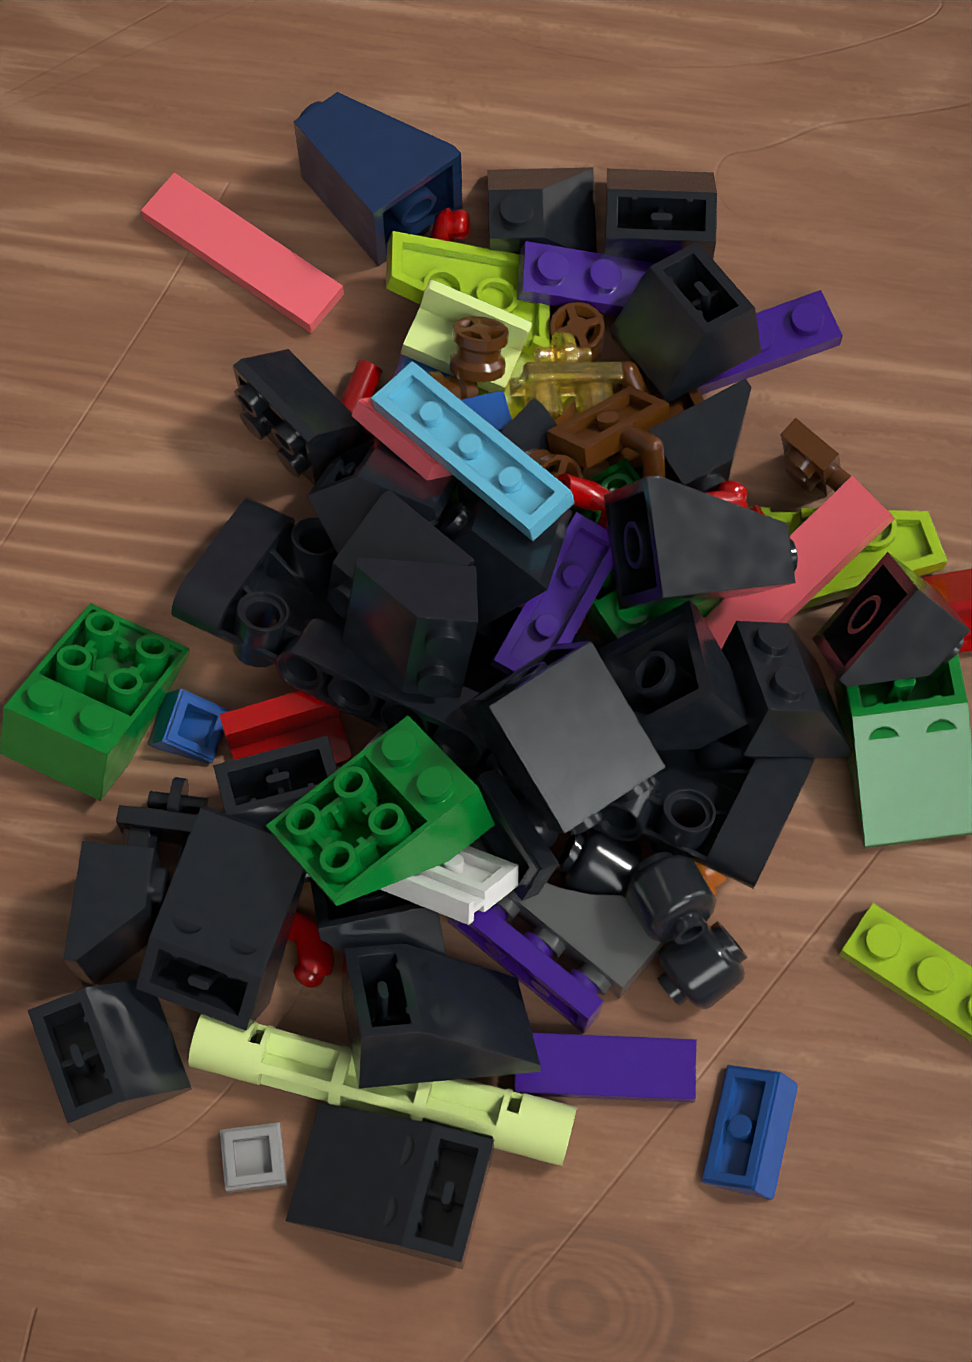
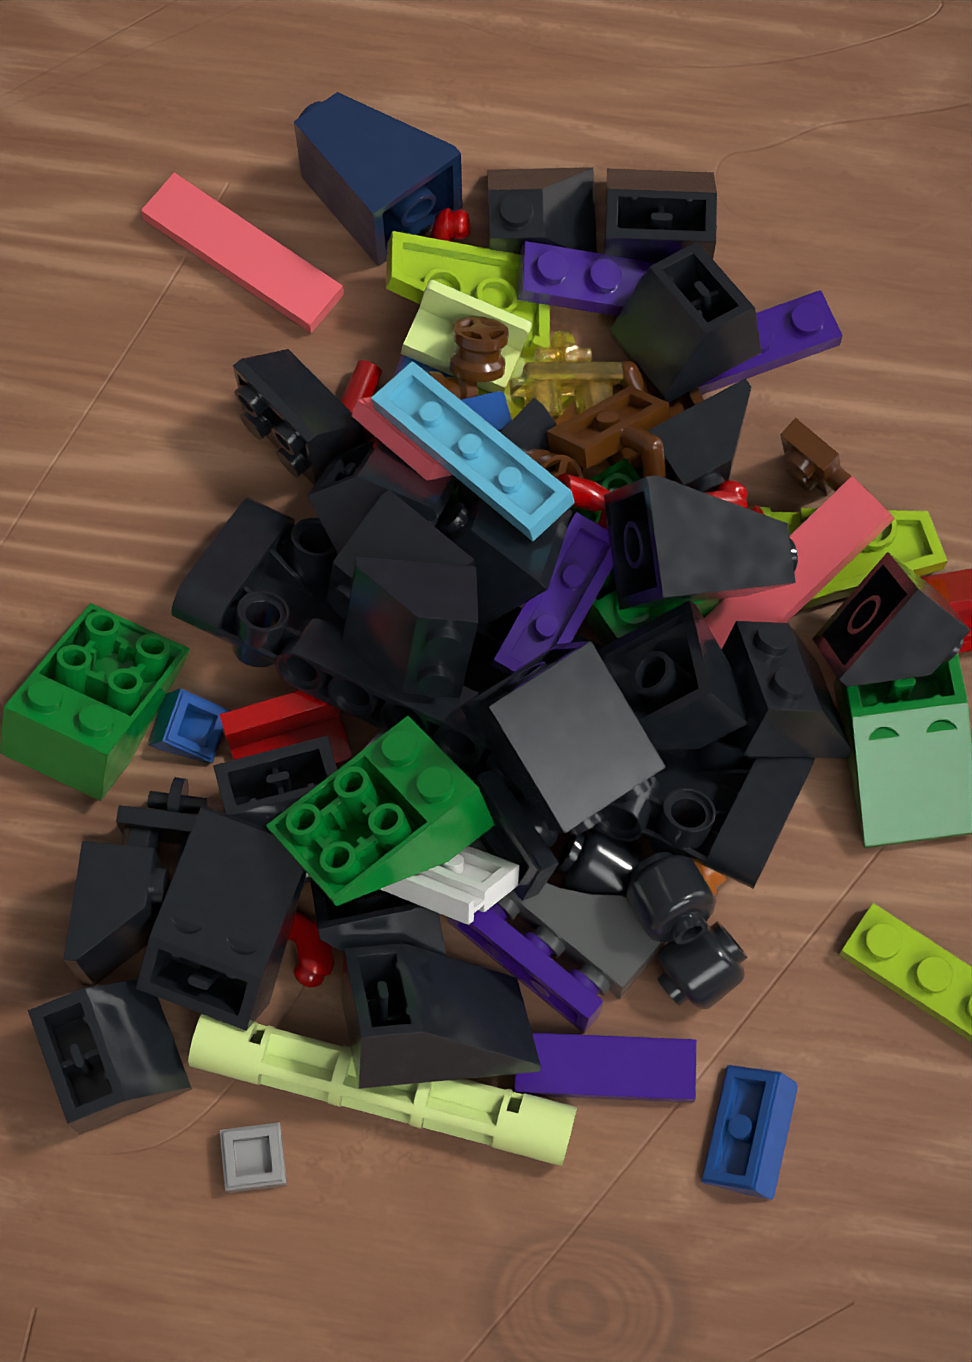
(392, 1183): black slope -> none
(584, 324): reddish brown wheel -> none

